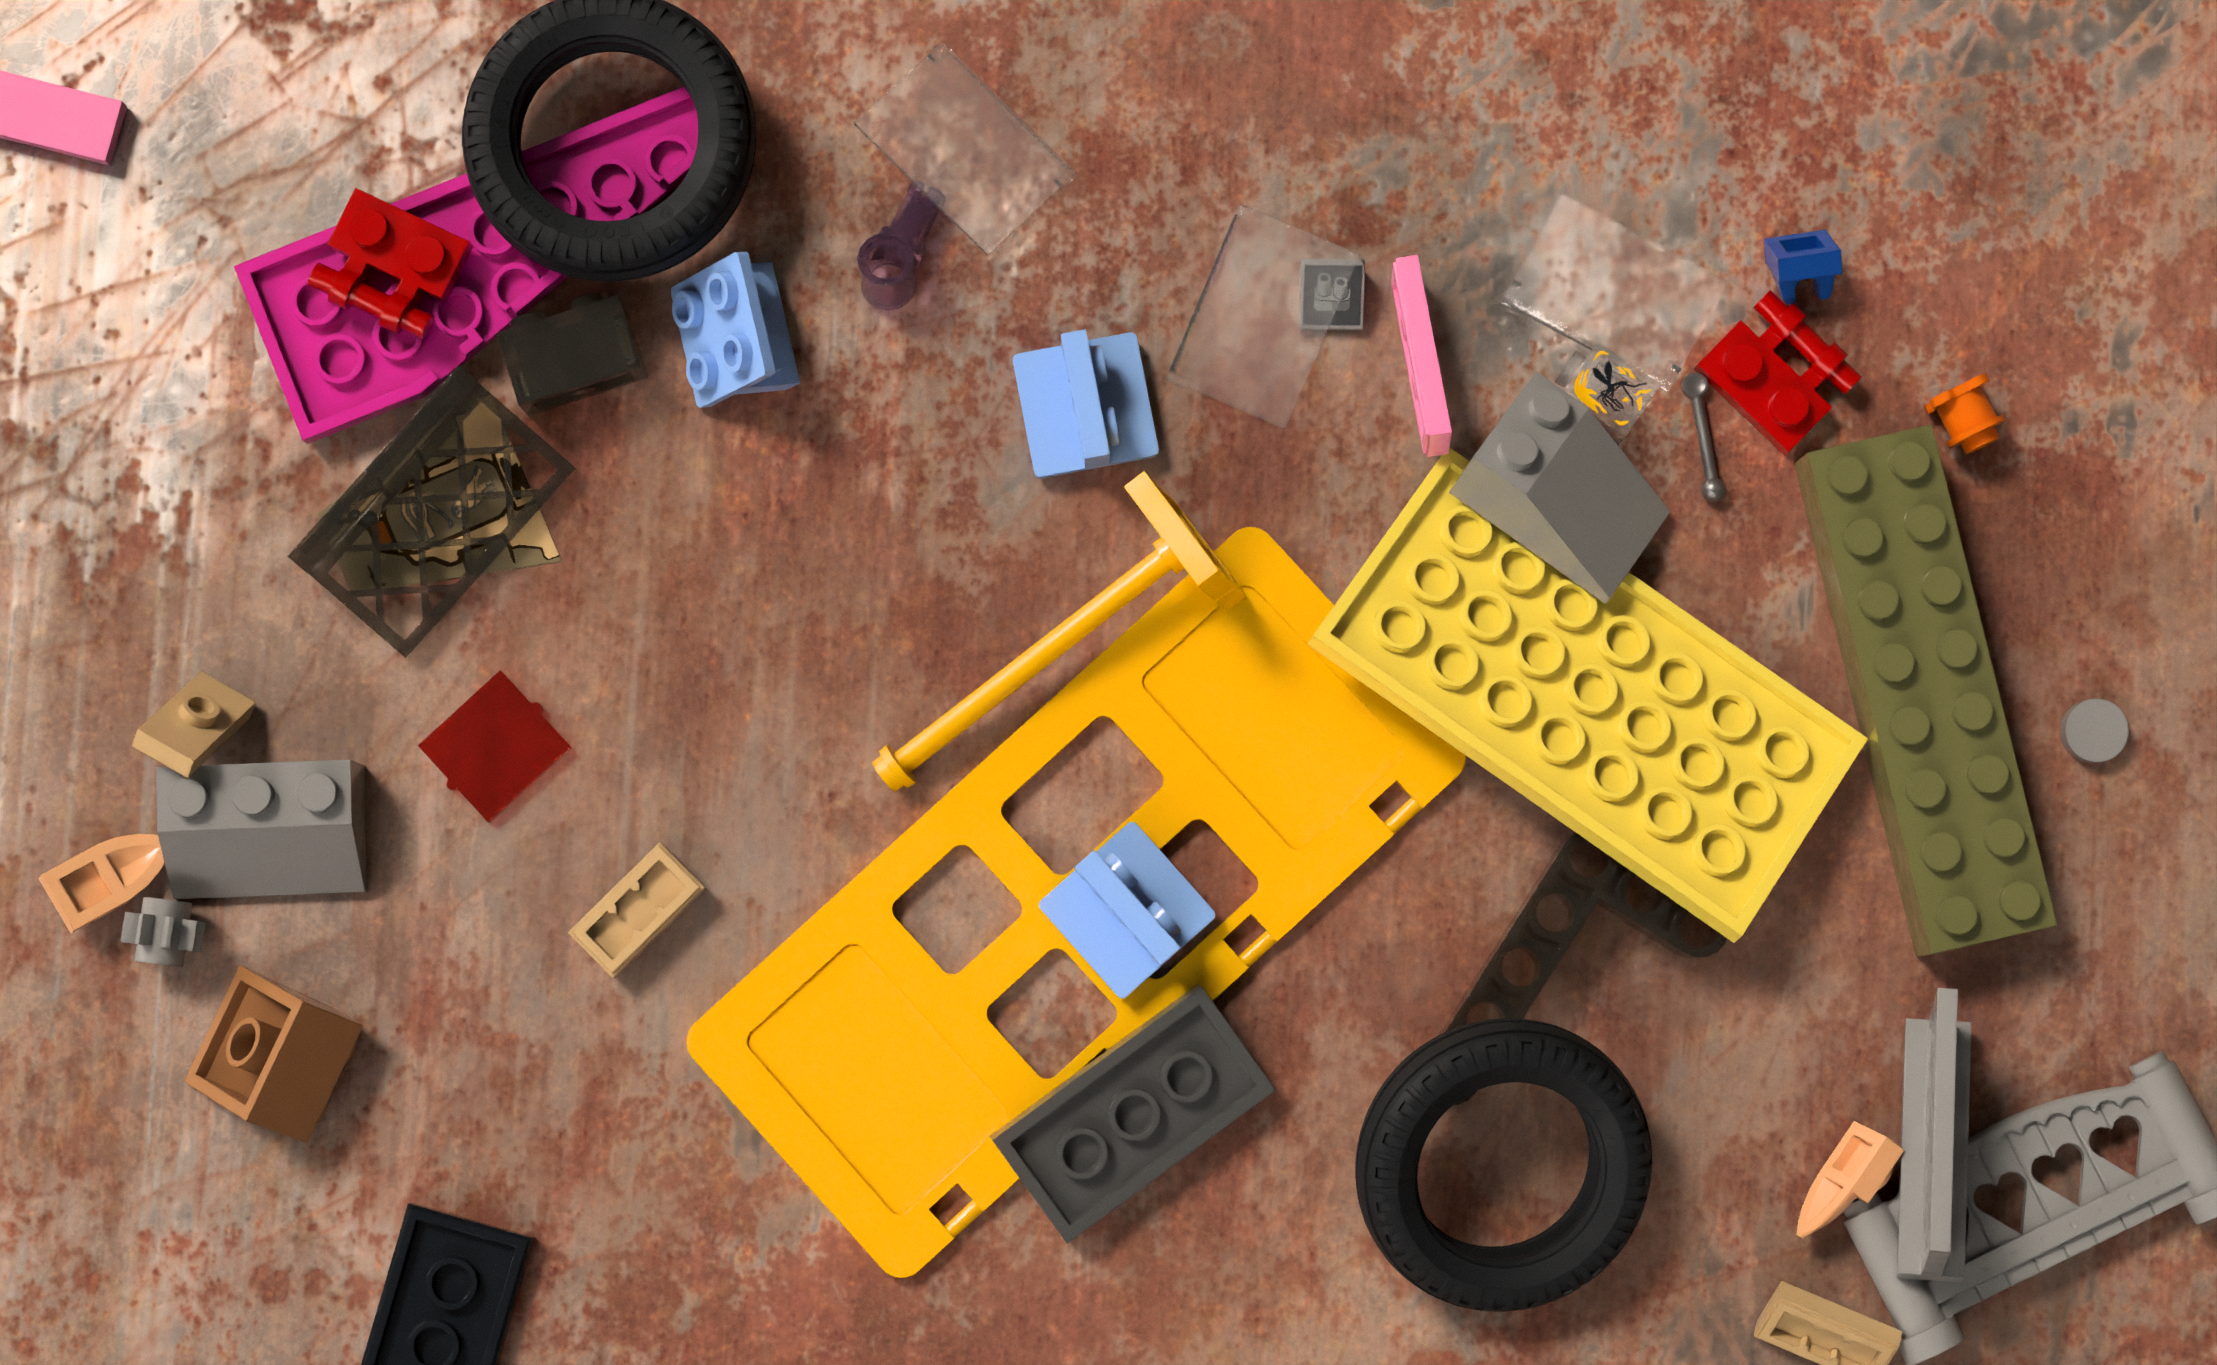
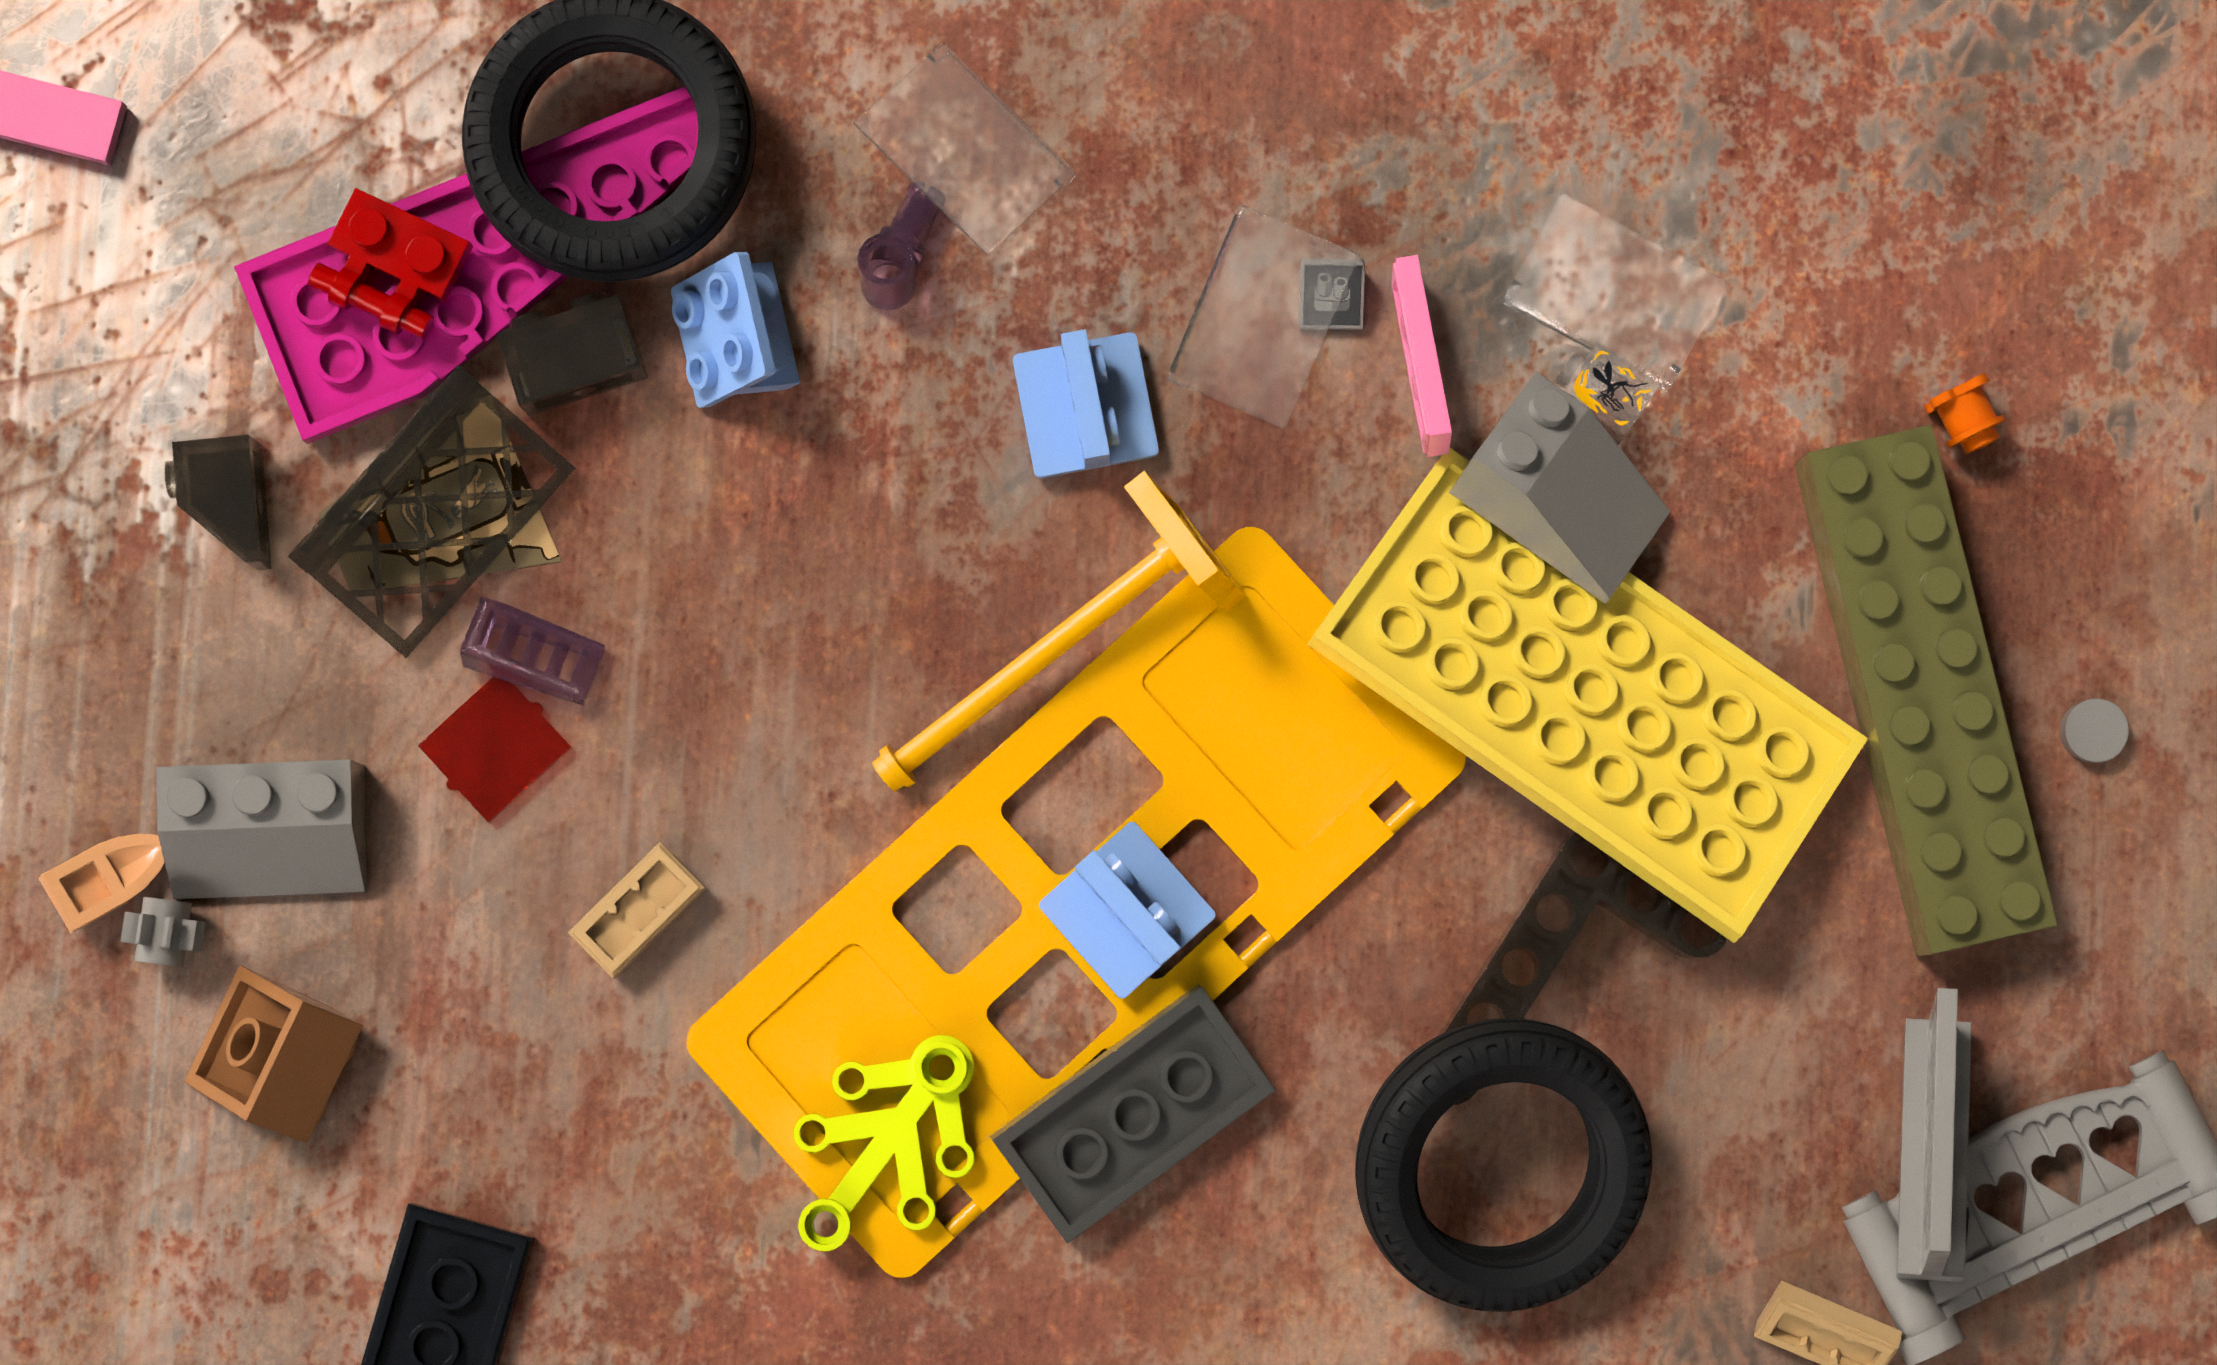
(193, 724): tan plate -> none
(224, 491): none -> clear smoke slope
(539, 631): none -> slope
(893, 1132): none -> neon yellow plant
(1694, 387): flat silver hinge -> none
(1765, 386): red plate -> none
(1801, 258): blue tile -> none
(1854, 1170): light nougat plate -> none

